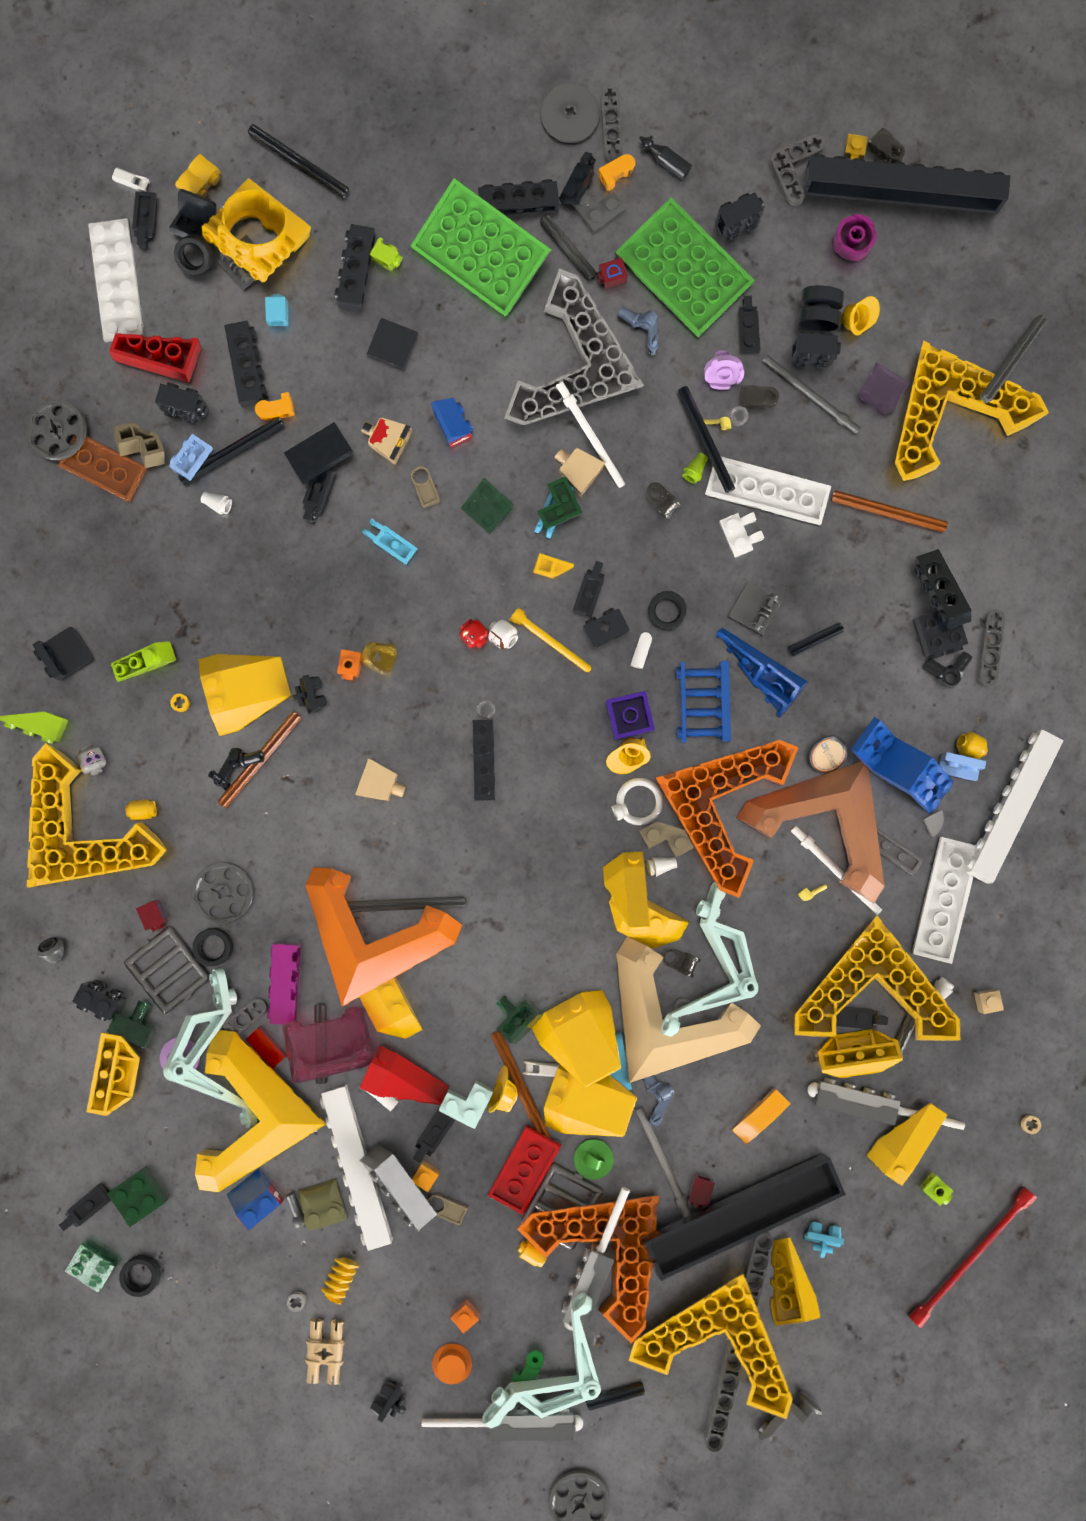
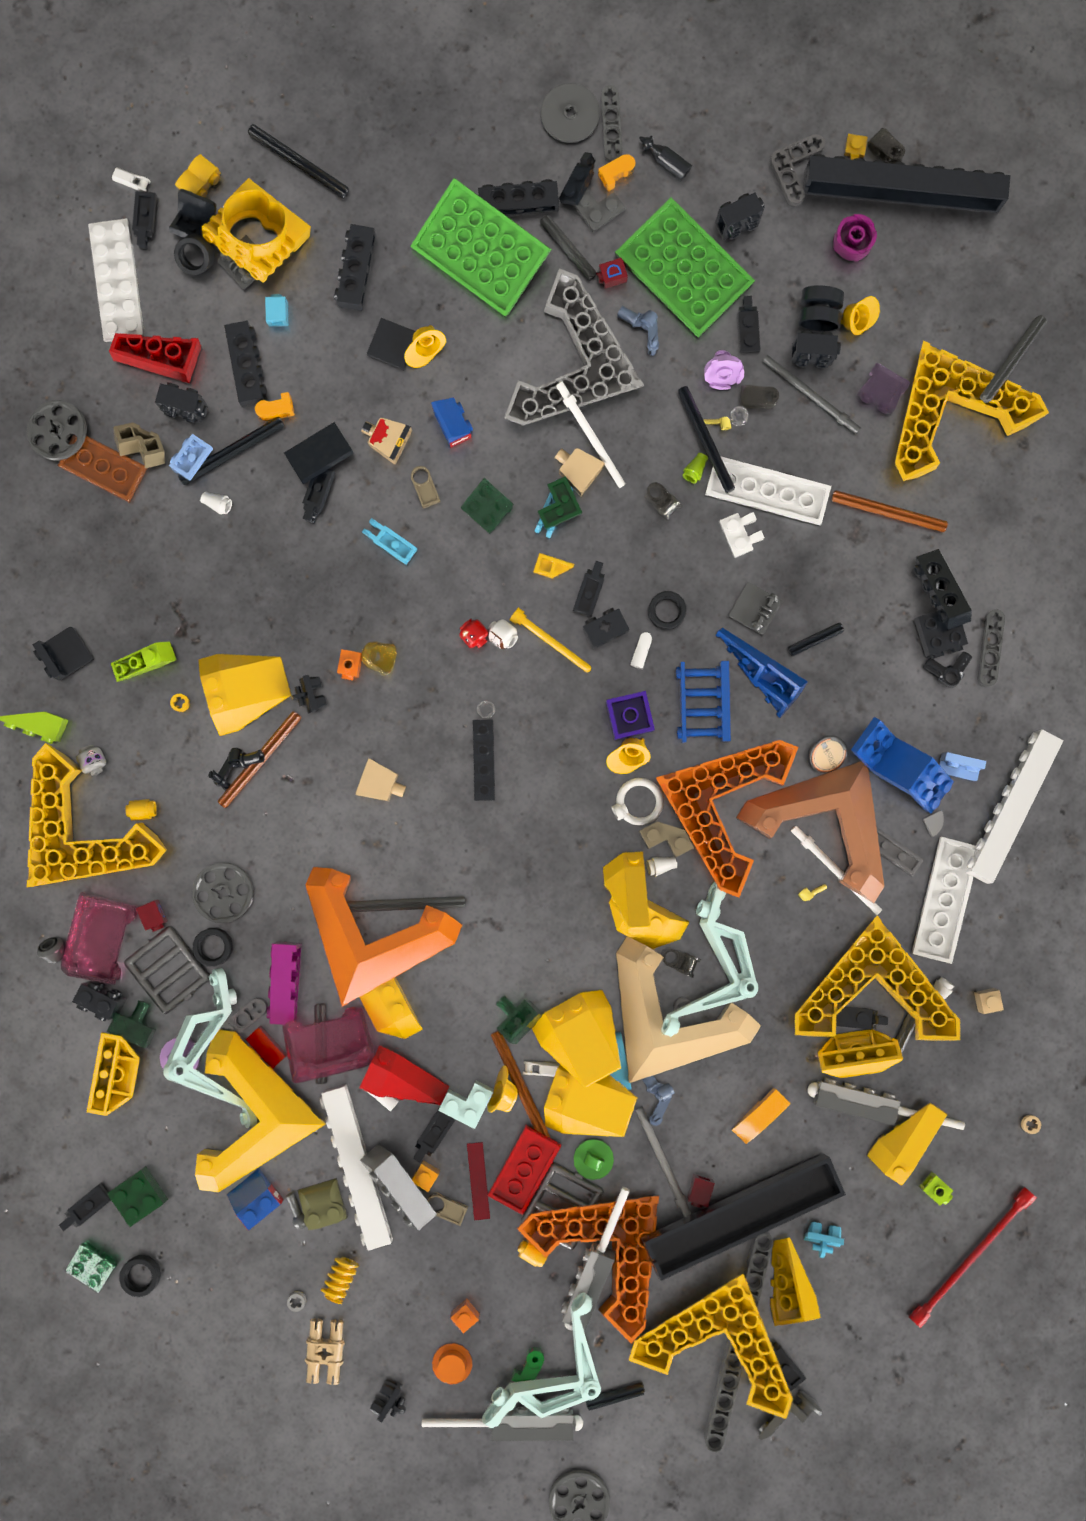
(96, 938): none -> clear pink windscreen
(385, 255): lime brick -> none
(425, 346): none -> yellow piece
(478, 1181): none -> dark red sticker
(789, 1369): none -> black hinge
(972, 745): yellow head -> none

